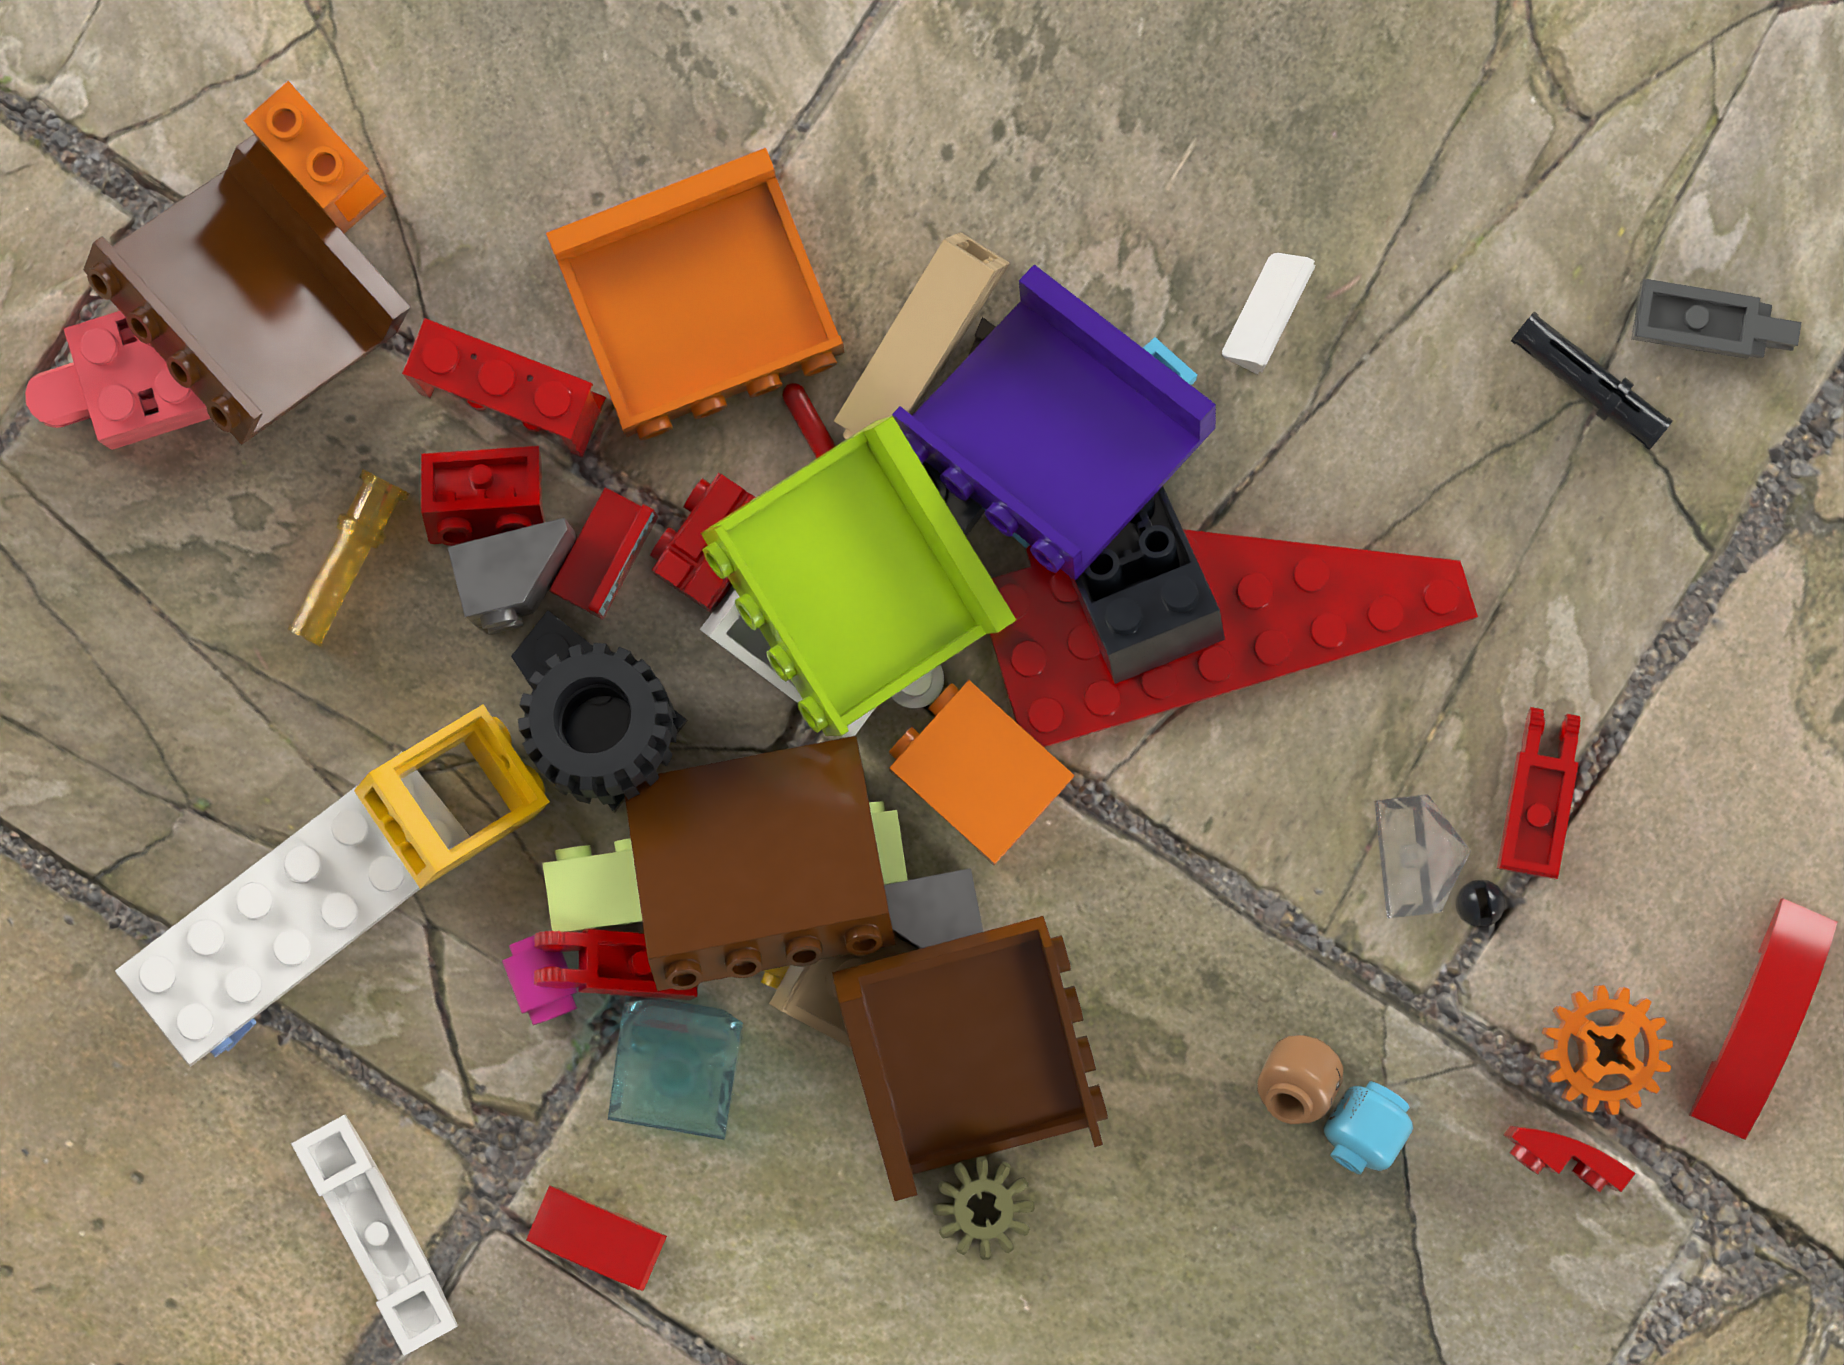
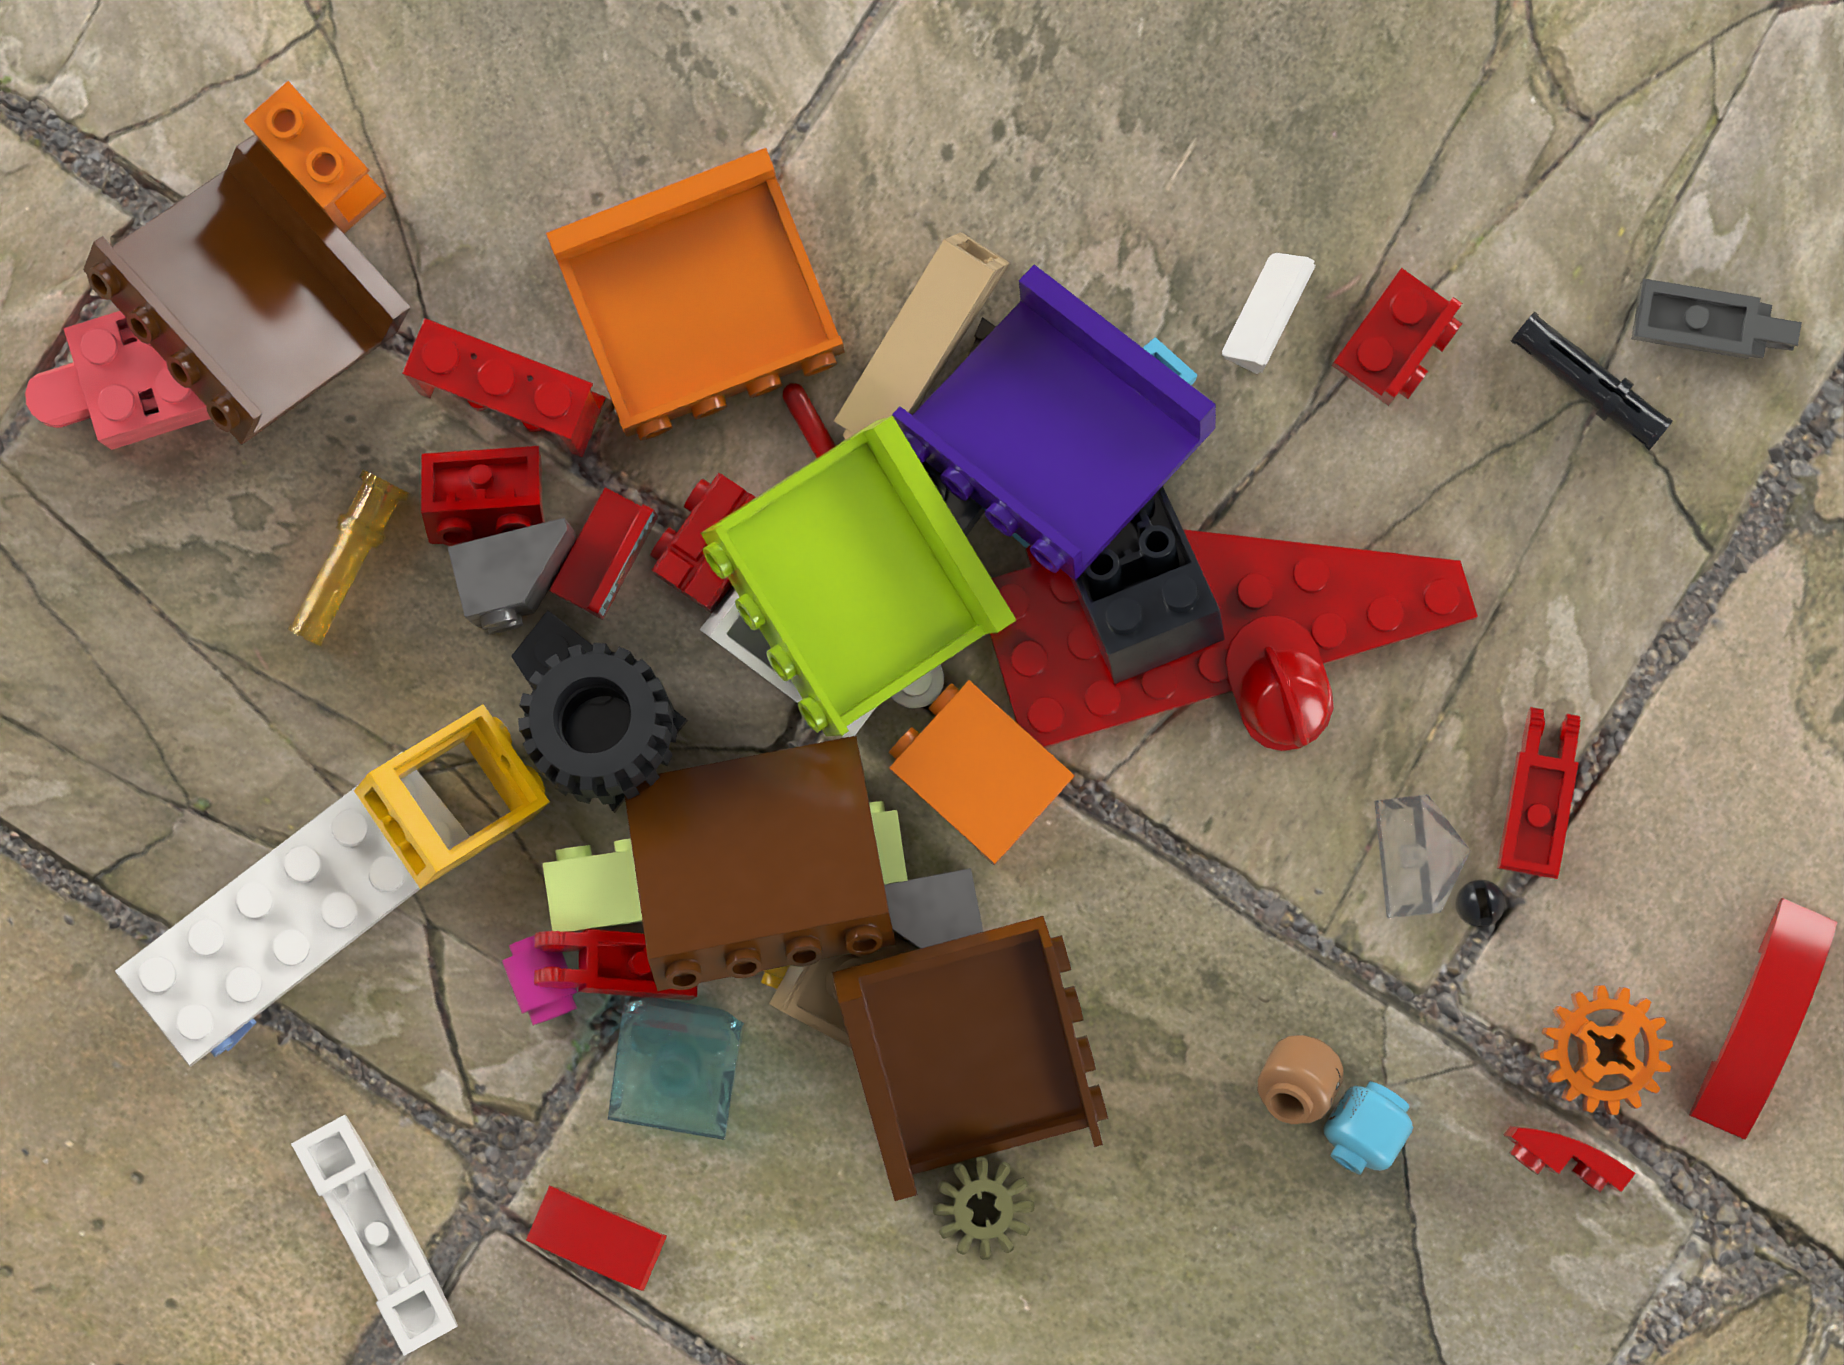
(1279, 683): none -> red piece
(1397, 336): none -> red bracket

